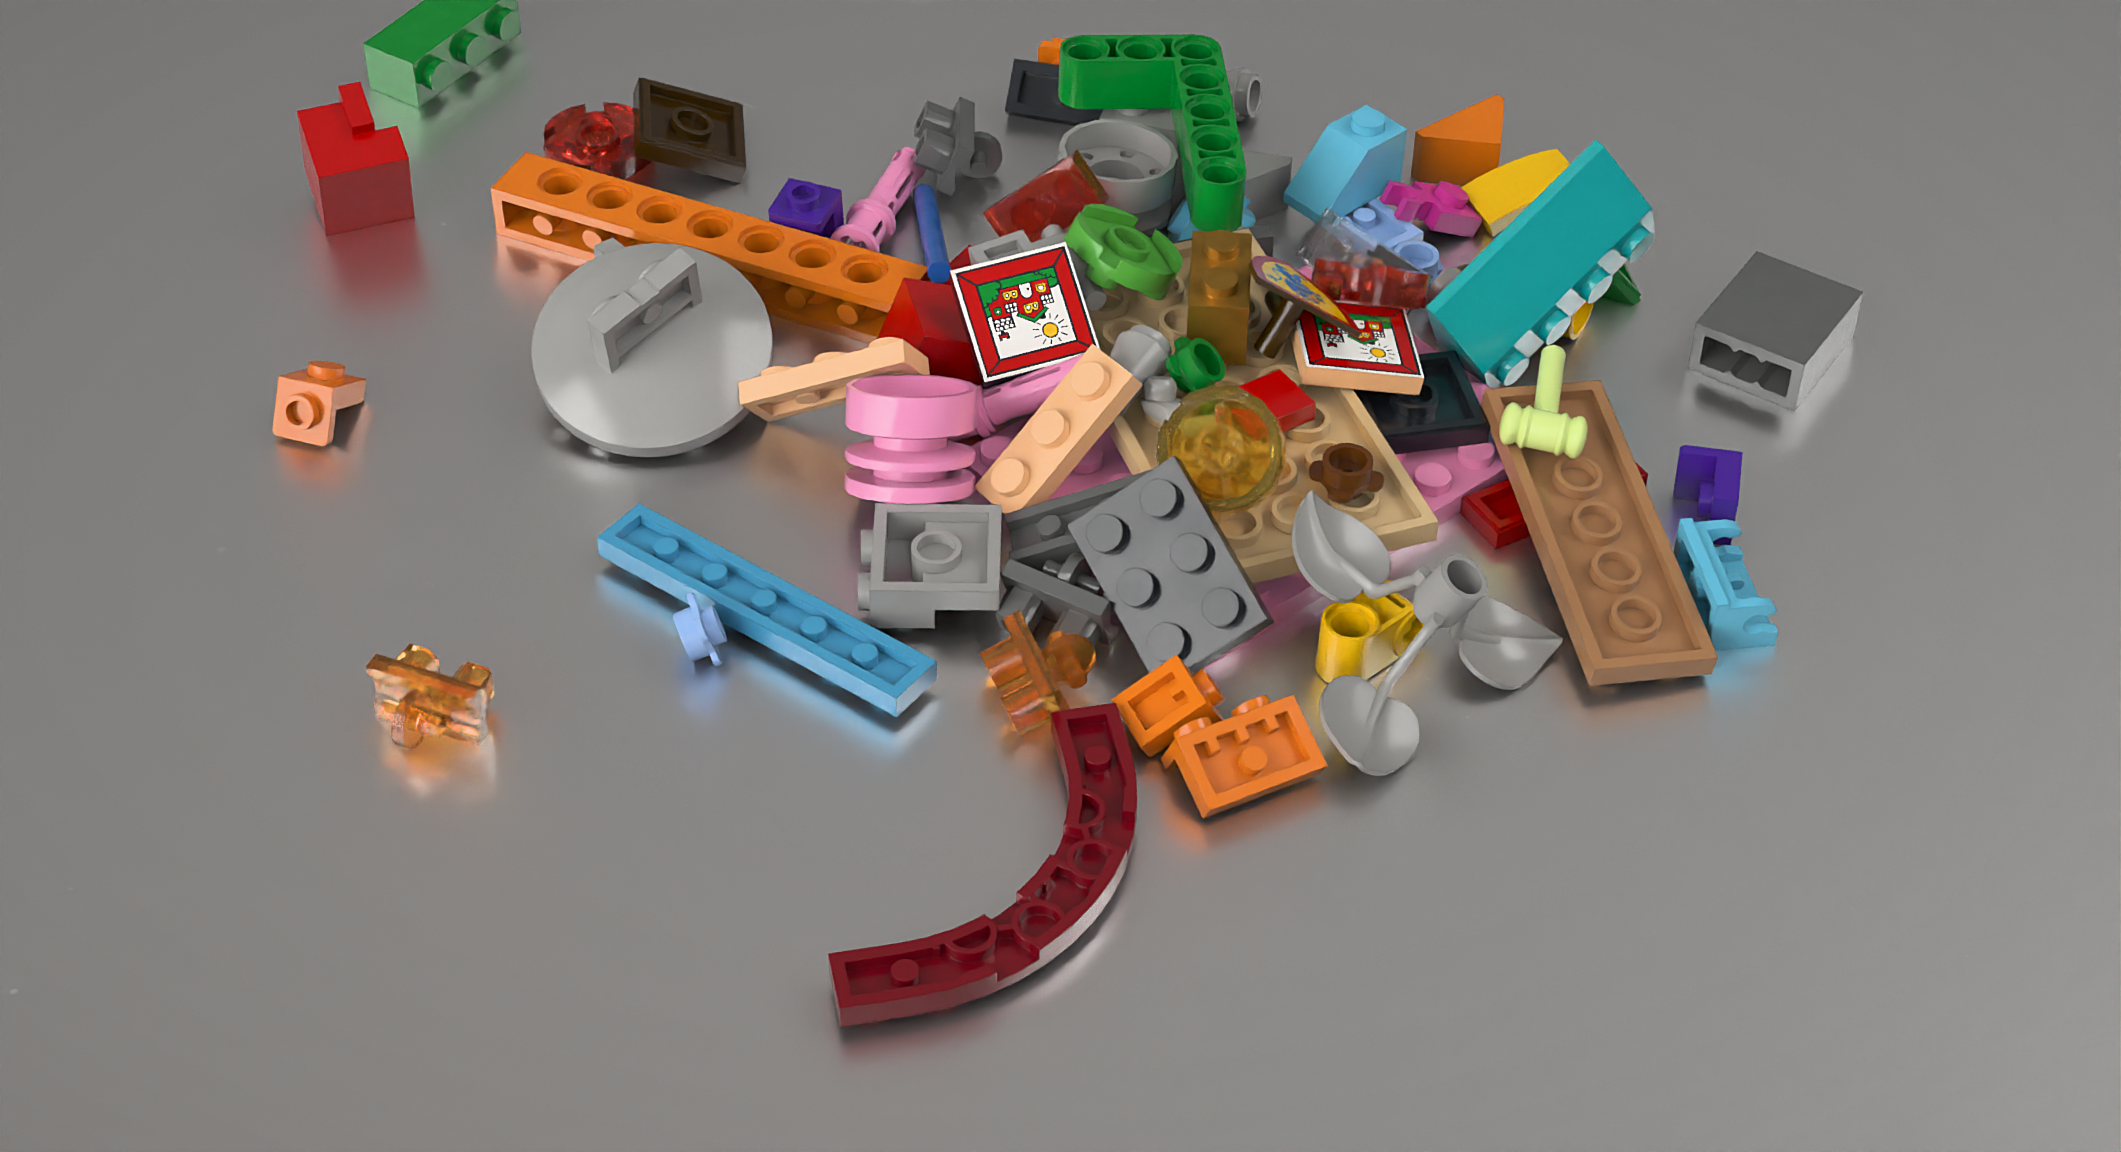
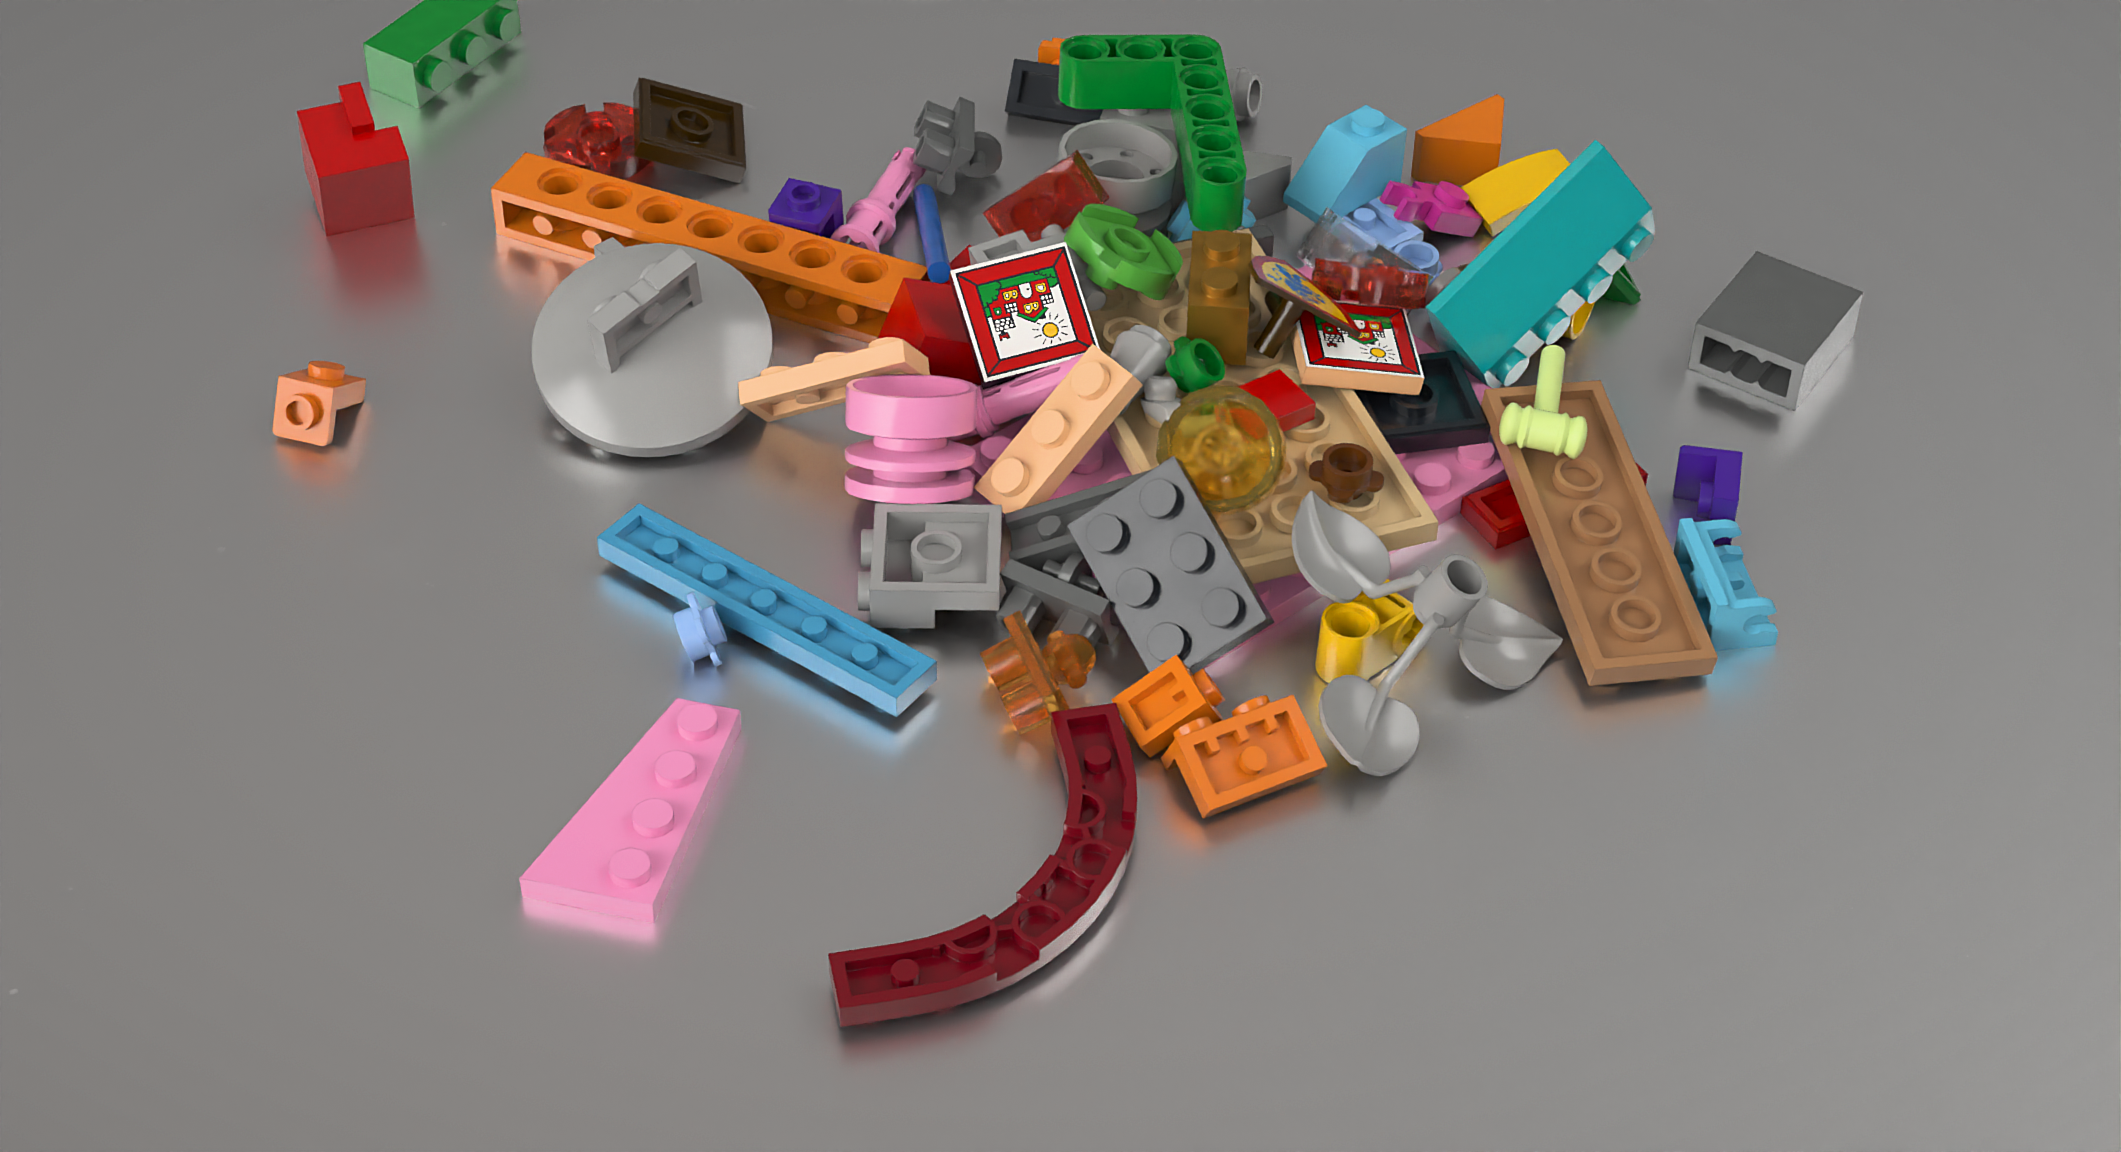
(425, 702): clear orange hips -> none
(640, 821): none -> bright pink wing

